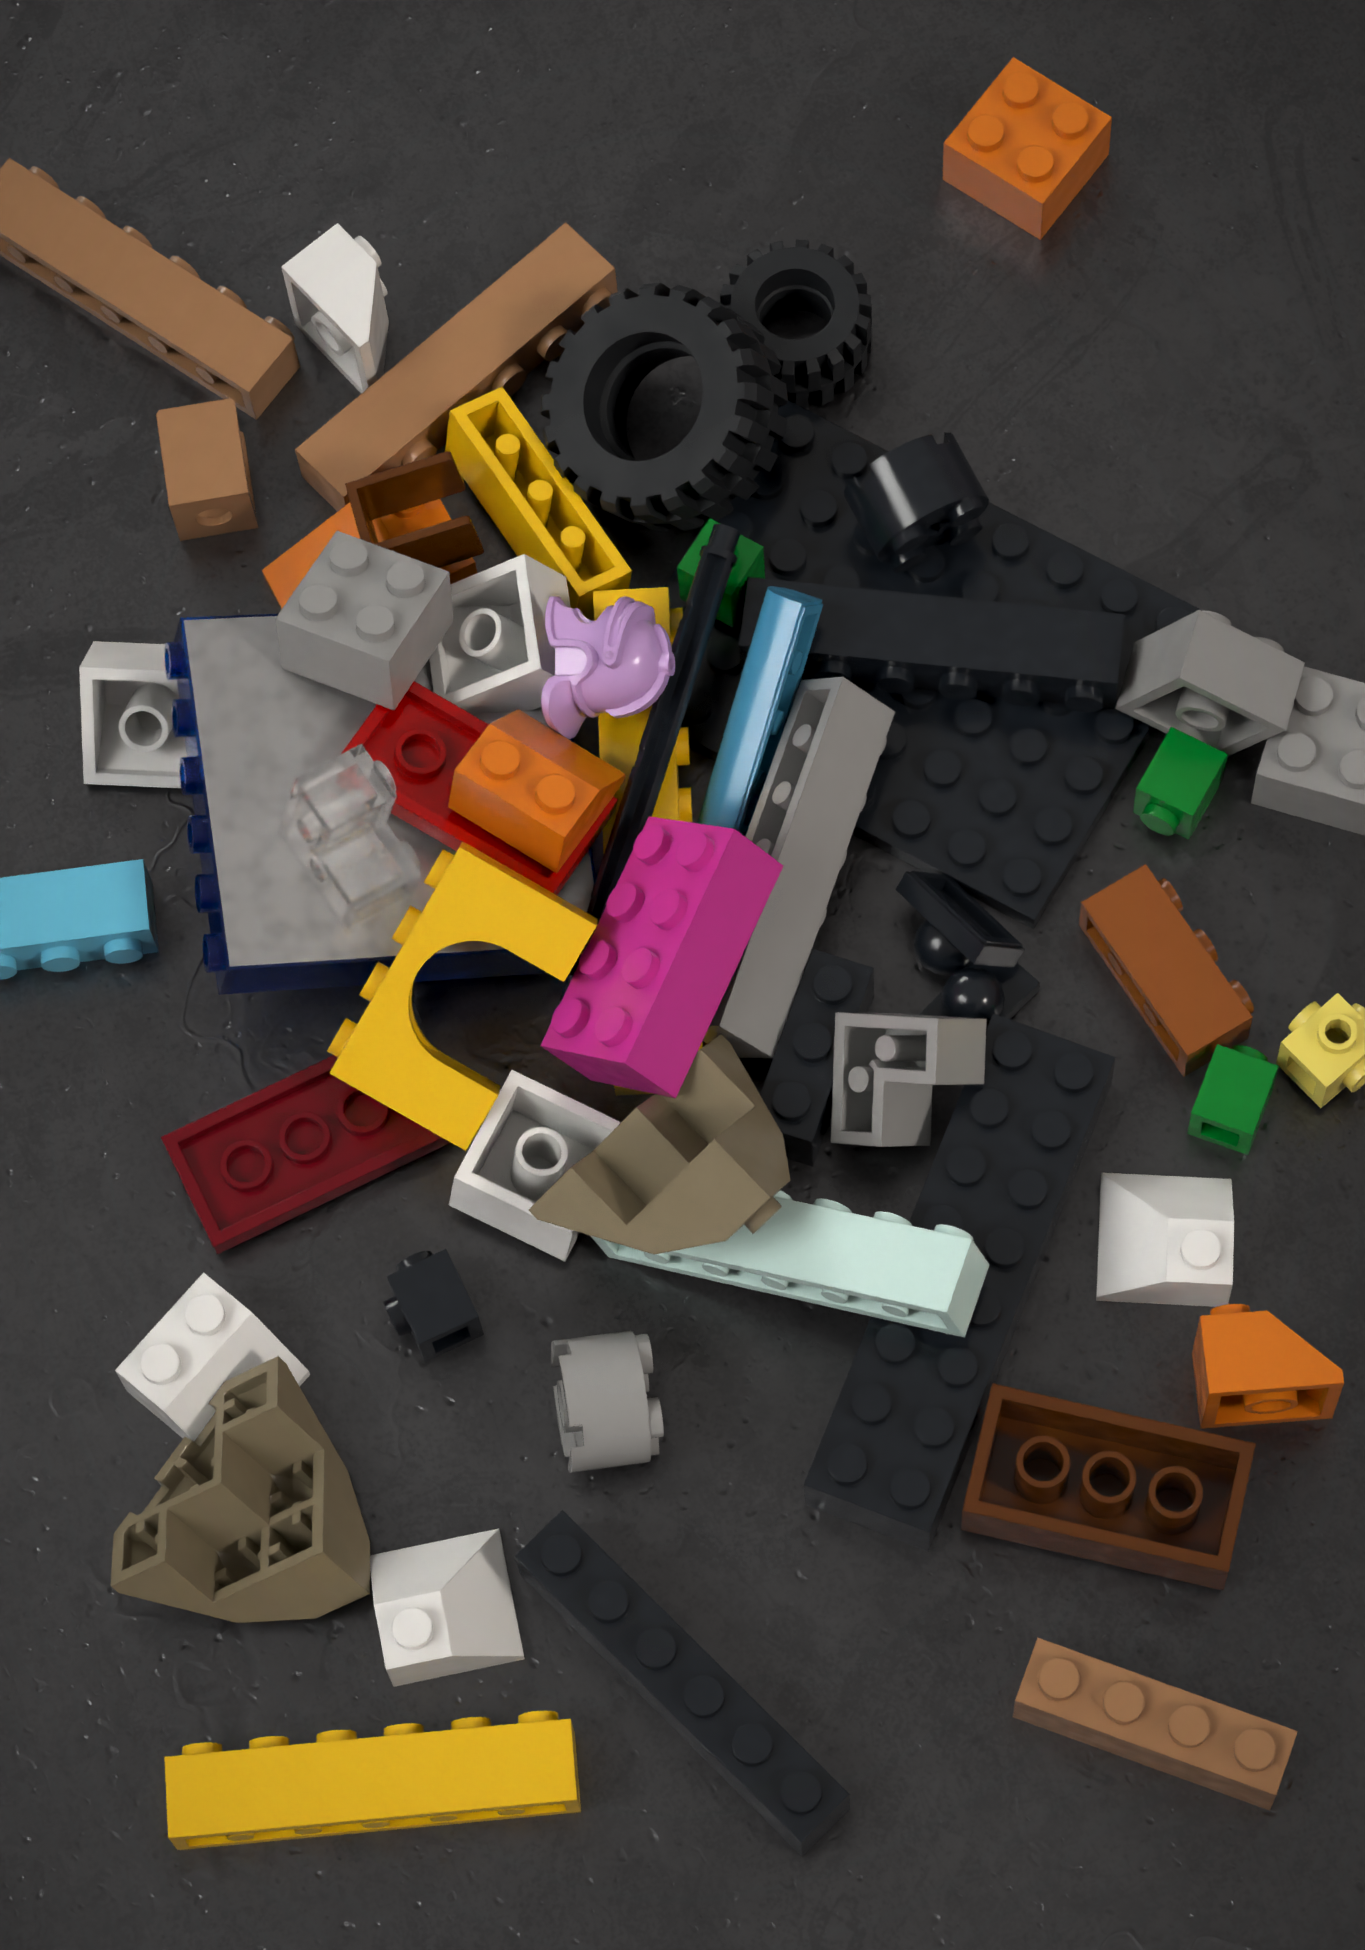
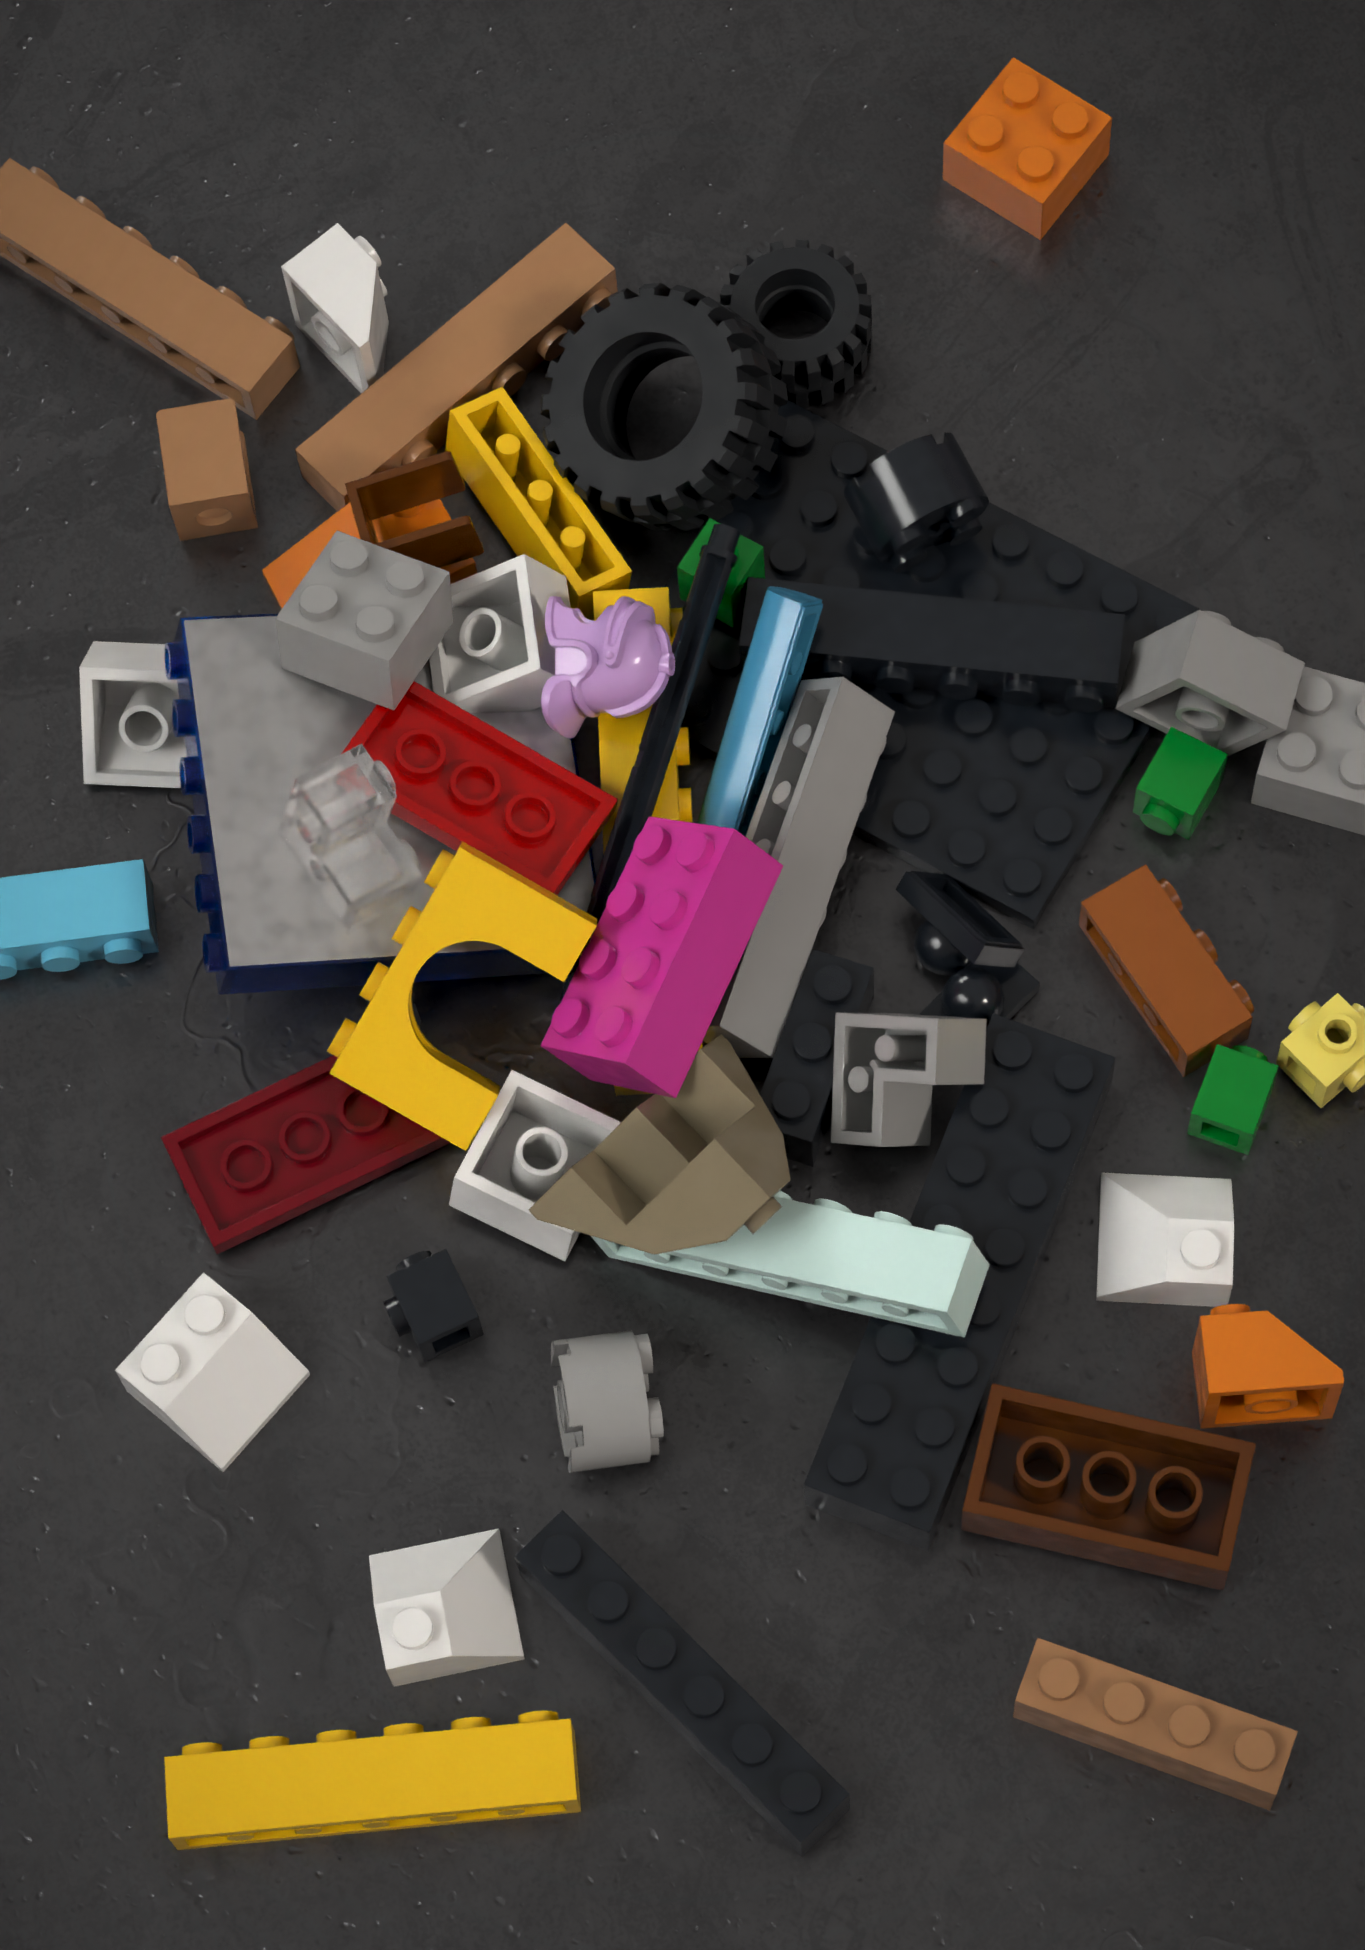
(250, 1514): dark tan brick -> none
(532, 788): orange slope -> none

